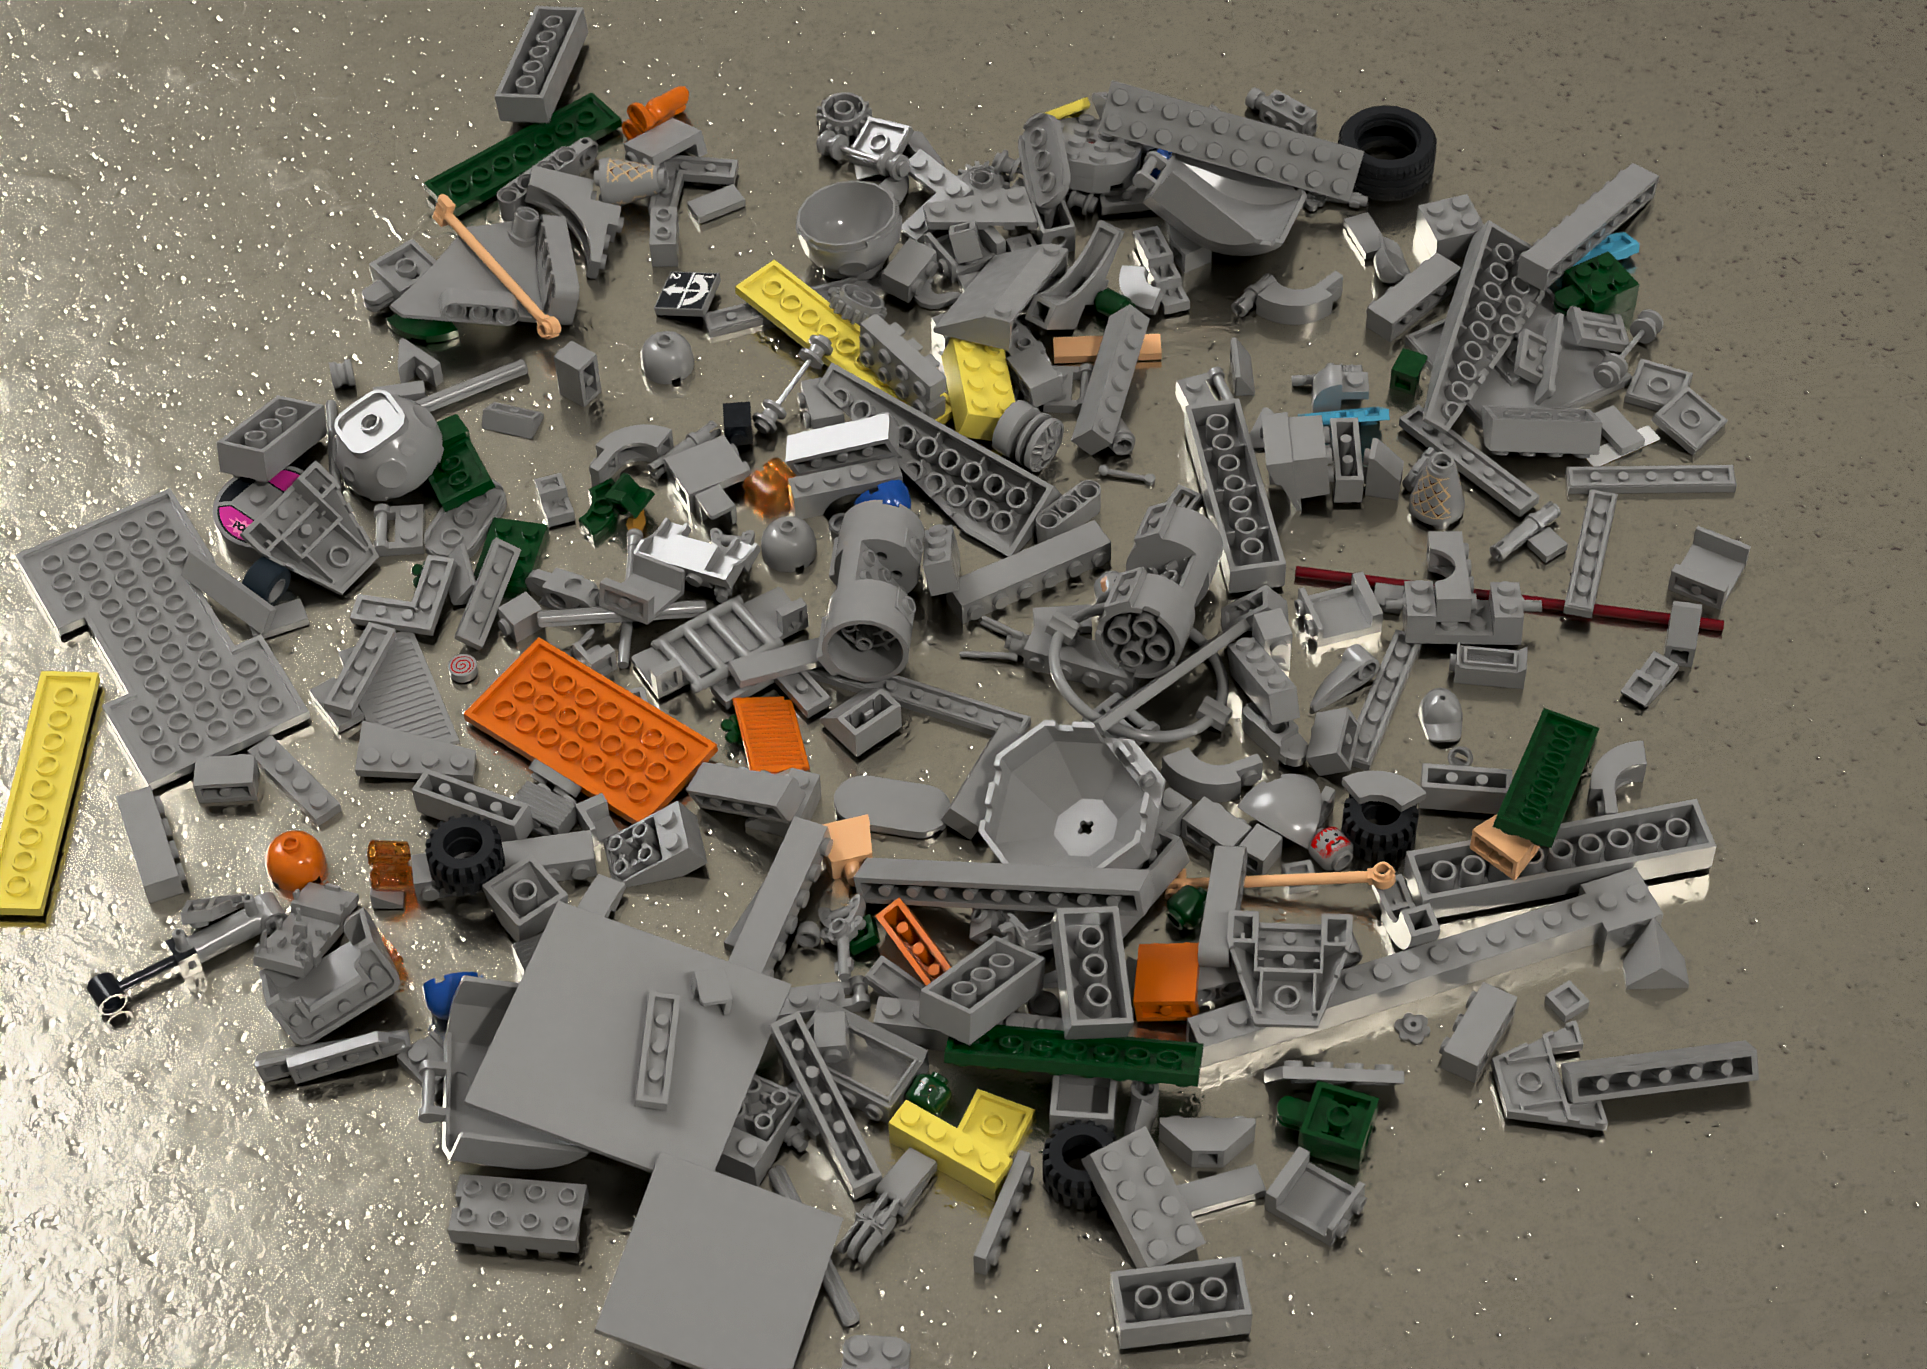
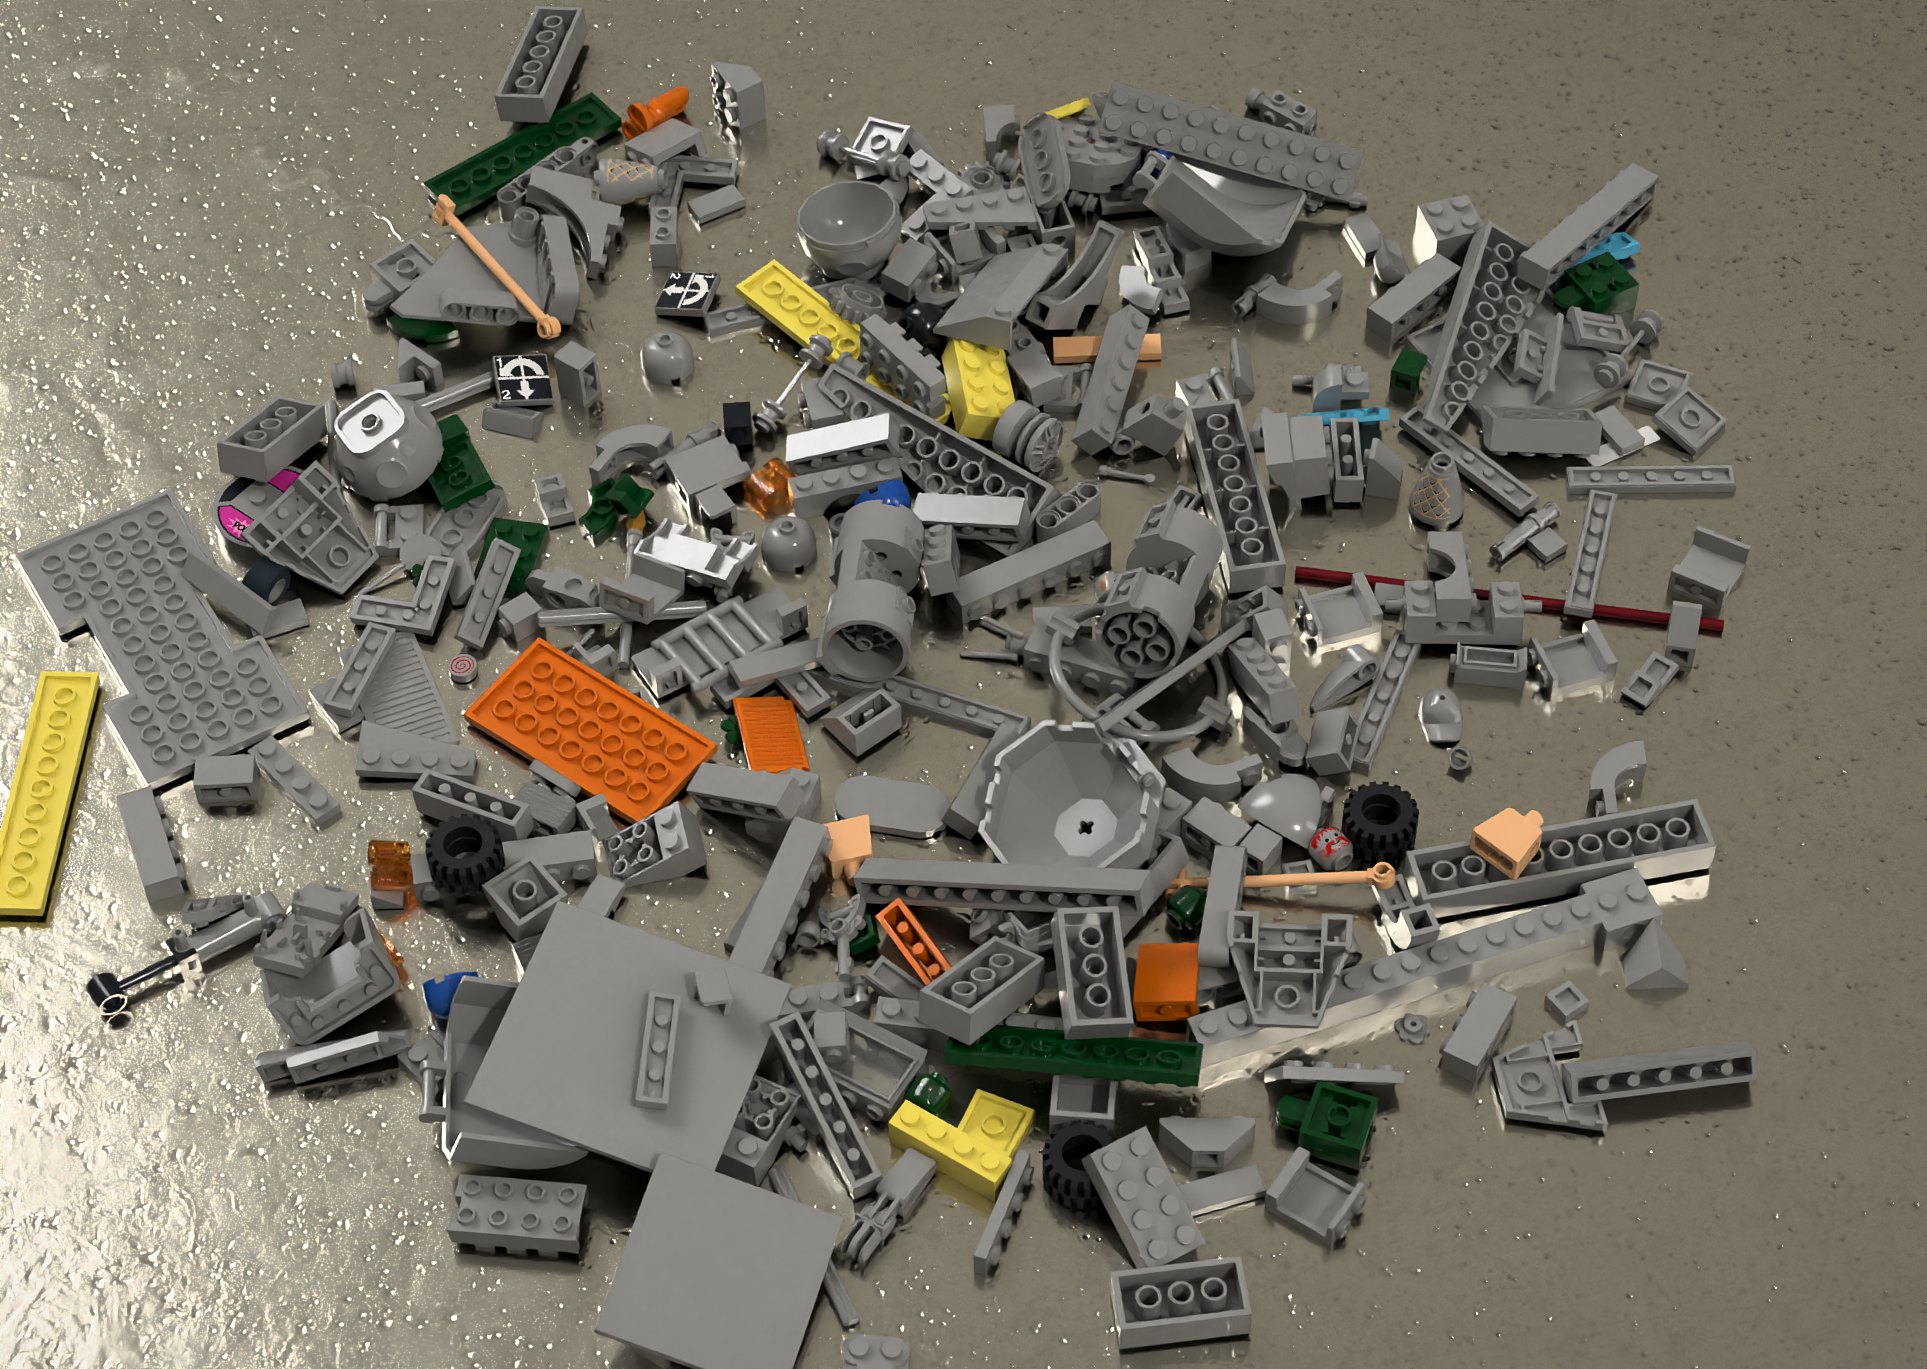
(295, 860): orange cylinder -> none
(412, 552): none -> light grey piece
(522, 380): none -> tile
(738, 93): none -> light grey slope
(843, 114): light grey gear -> none
(853, 366): none -> light grey bush
(919, 322): none -> black cylinder
(975, 516): none -> light grey brick
(999, 127): none -> light grey arch
(1043, 1004): light grey tile -> none
(1110, 302): dark green brick -> none
(1142, 1106): light grey piece -> none
(1156, 422): none -> light grey torso
(1383, 787): light grey tile -> none
(1397, 129): black tyre -> none
(1414, 474): light grey axle -> none
(1464, 787): light grey brick -> none
(1546, 778): dark green plate -> none
(1573, 661): none -> light grey panel

